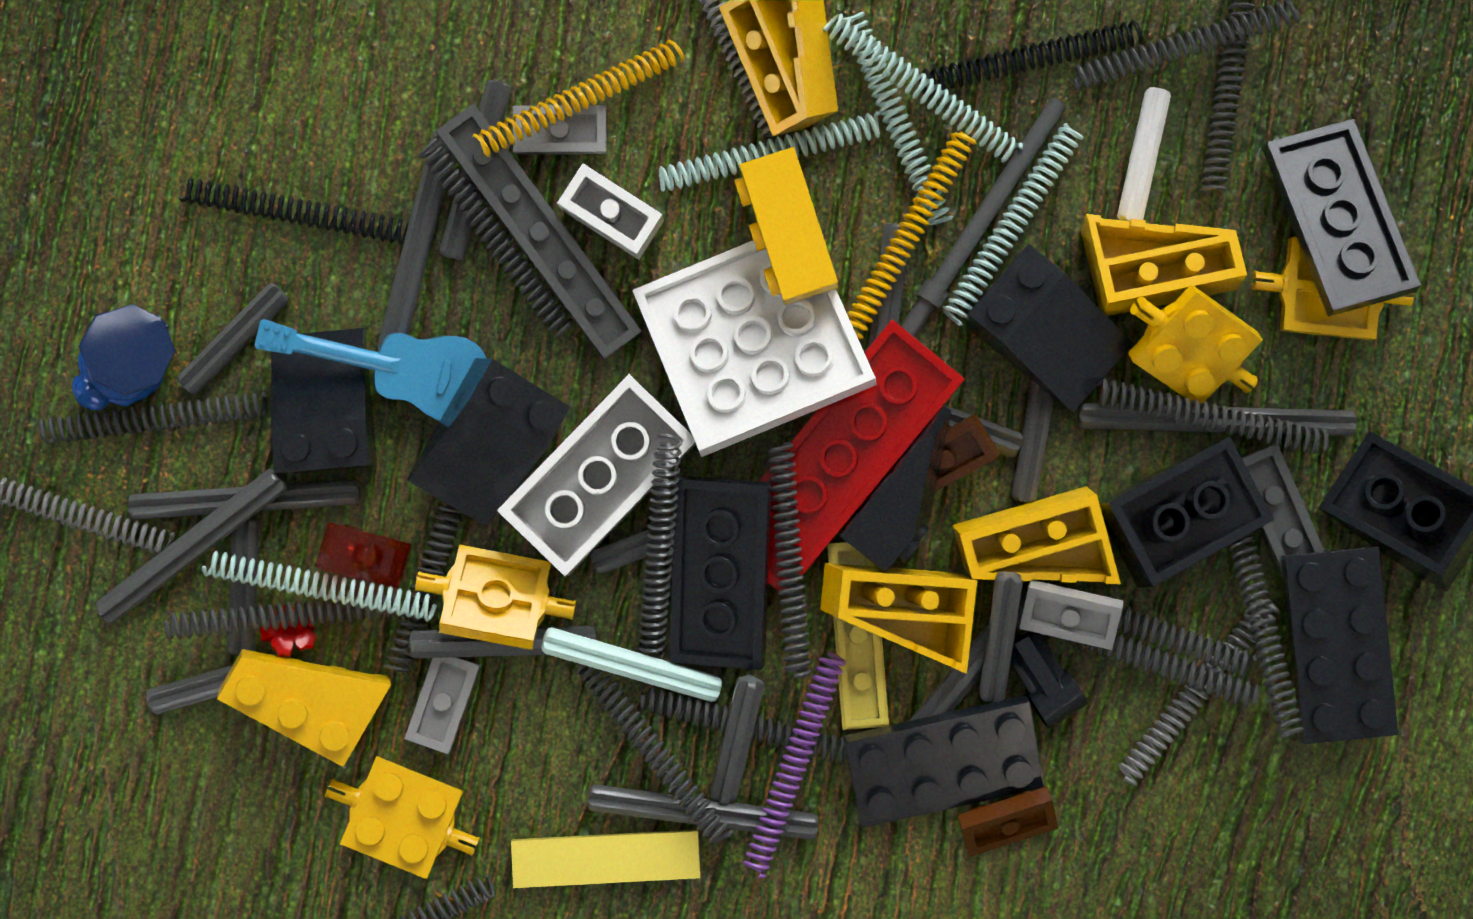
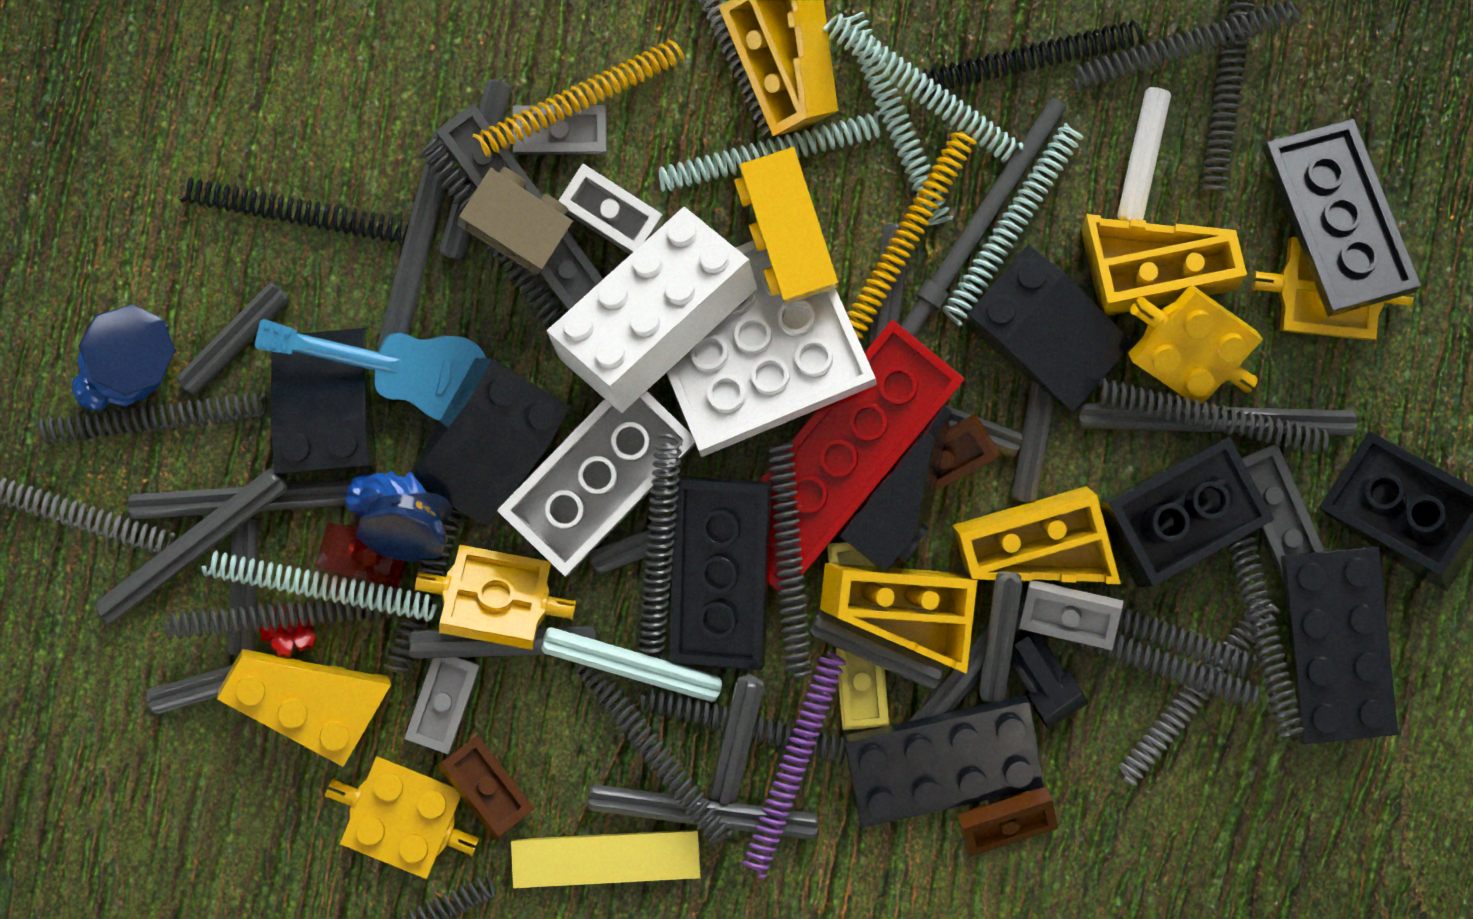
(398, 516): none -> dark blue piece
(486, 787): none -> reddish brown plate
(515, 219): none -> dark tan brick
(653, 309): none -> white brick
(877, 650): none -> dark grey axle

